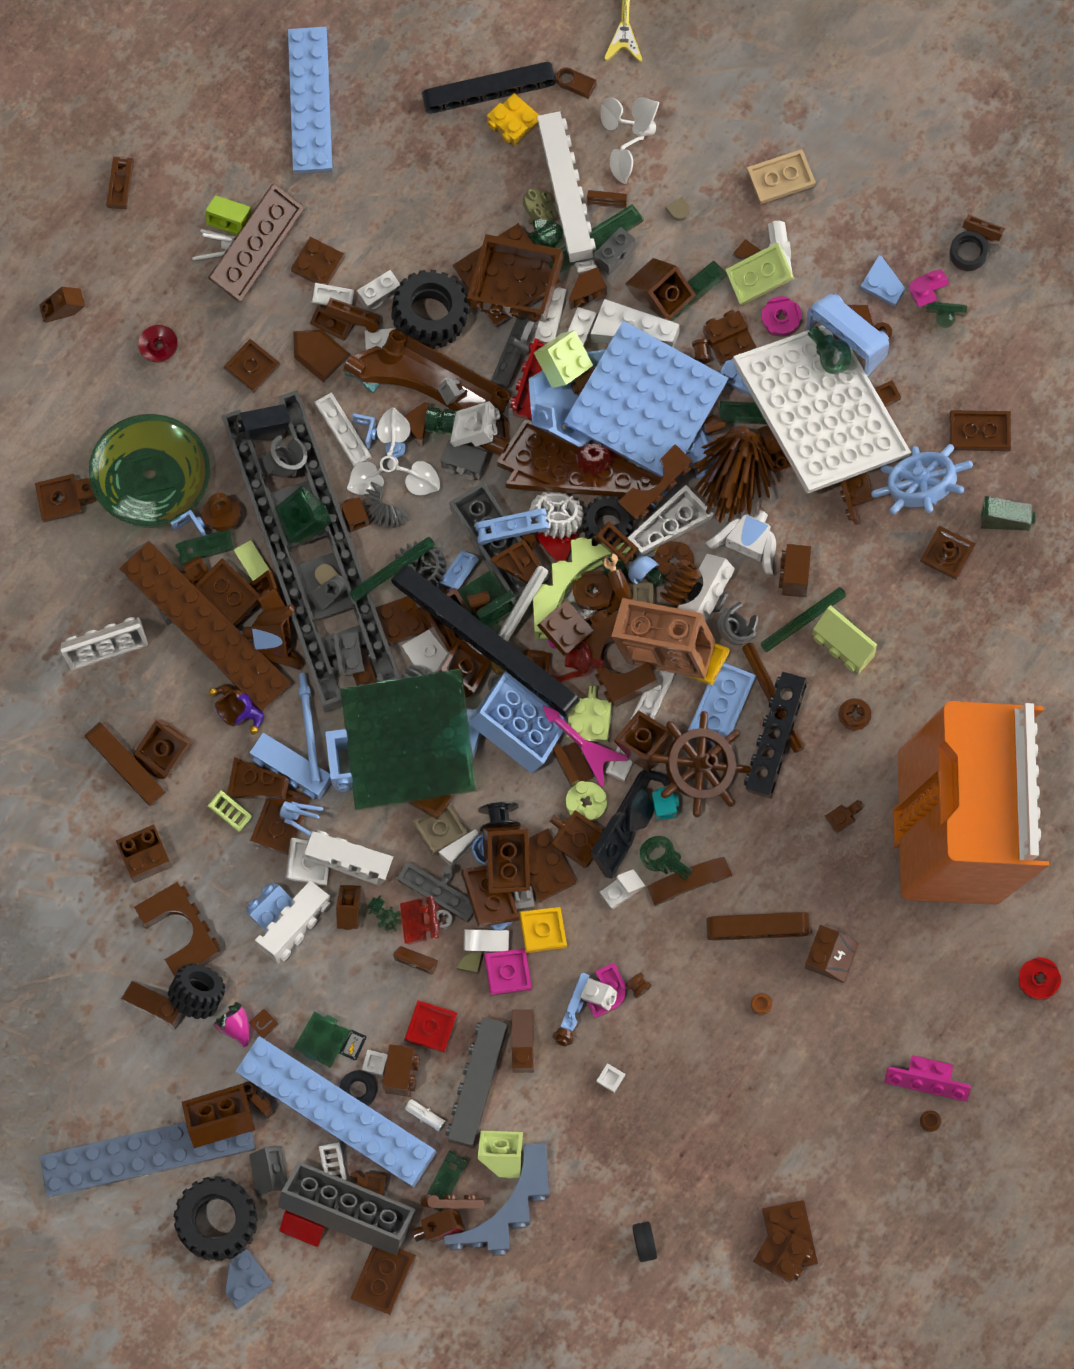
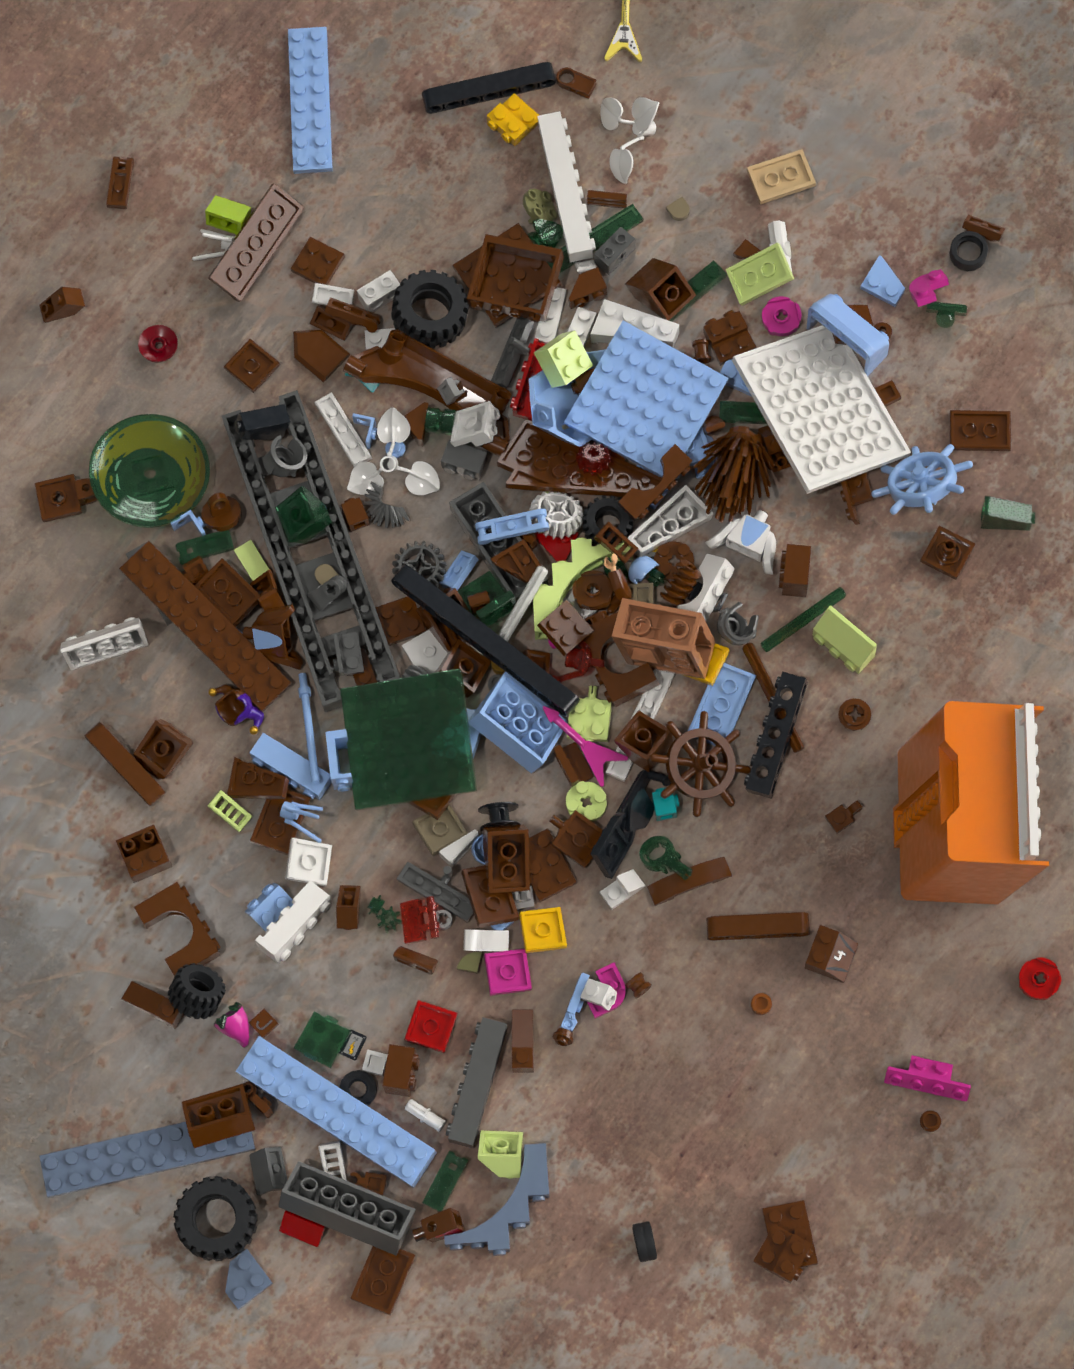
(347, 857): white wedge -> none
(391, 569): clear green axle -> none
(451, 1201): reddish brown plate -> none
(610, 1078): white plate -> none
(825, 349): clear green pin -> none

